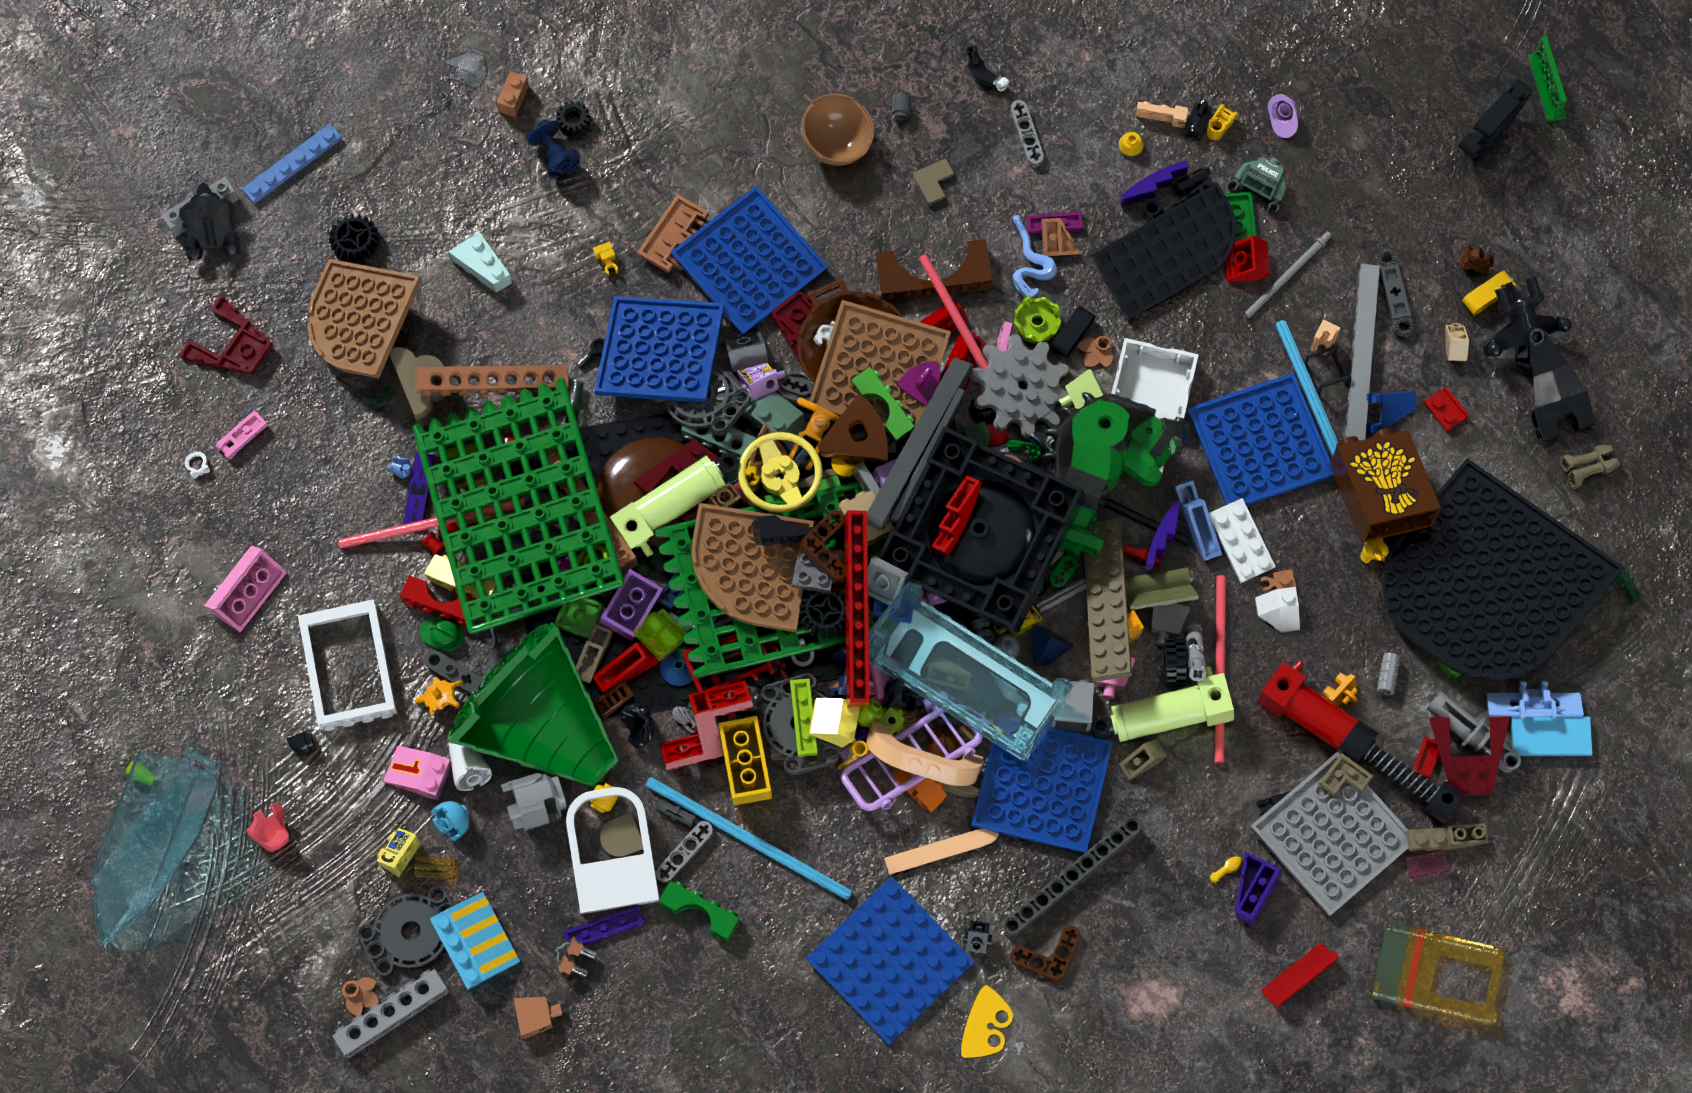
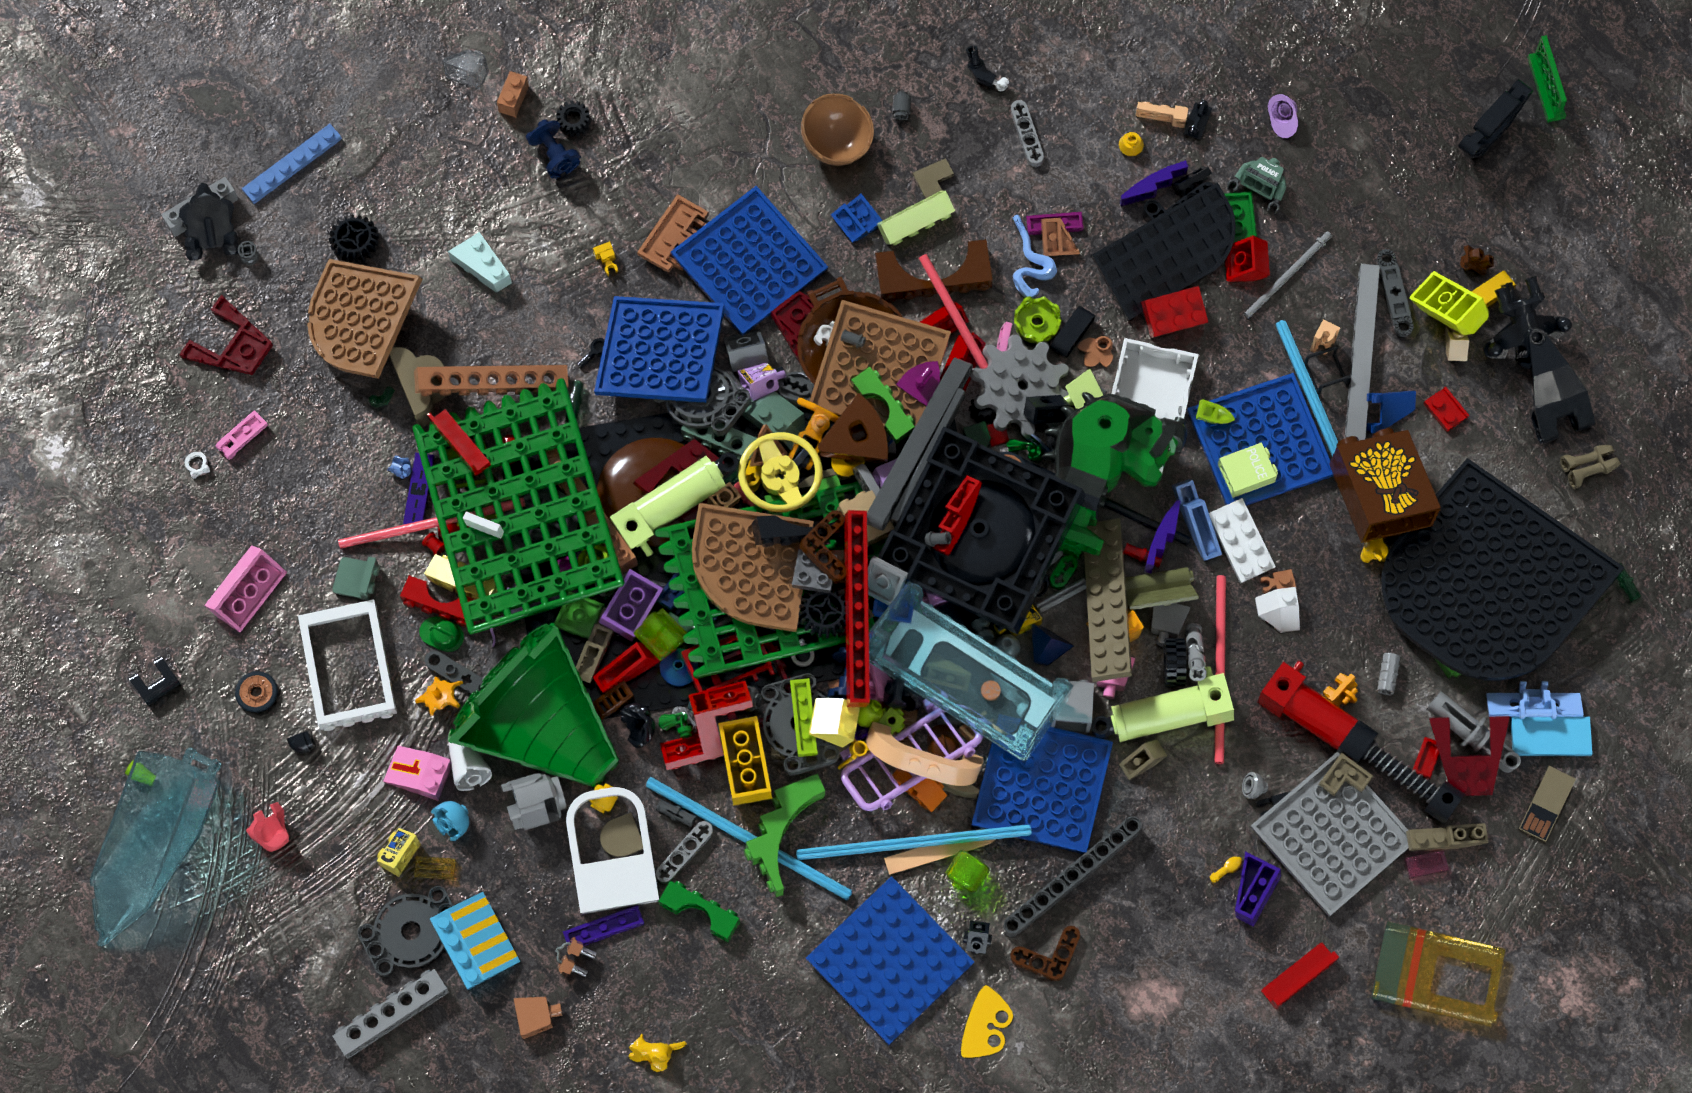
(158, 687): none -> black connector
(248, 257): none -> dark grey wheel
(260, 702): none -> wheel
(356, 577): none -> sand green bracket
(362, 997): nougat plate -> none
(460, 442): none -> red panel
(483, 525): none -> white tile
(655, 1053): none -> yellow animal
(668, 721): none -> green piece
(789, 803): none -> bright green arch
(852, 338): none -> dark grey pin
(857, 218): none -> blue slope
(913, 842): none -> medium azure axle
(916, 217): none -> yellowish green brick
(937, 538): none -> dark grey pin
(966, 872): none -> clear neon green head
(990, 690): none -> nougat tile
(1045, 409): none -> black brick
(1174, 311): none -> red brick
(1213, 413): none -> lime plate
(1222, 120): yellow piece -> none
(1247, 469): none -> yellowish green brick
(1253, 786): none -> light grey brick
(1451, 304): none -> neon yellow hips
(1547, 804): none -> dark tan piece

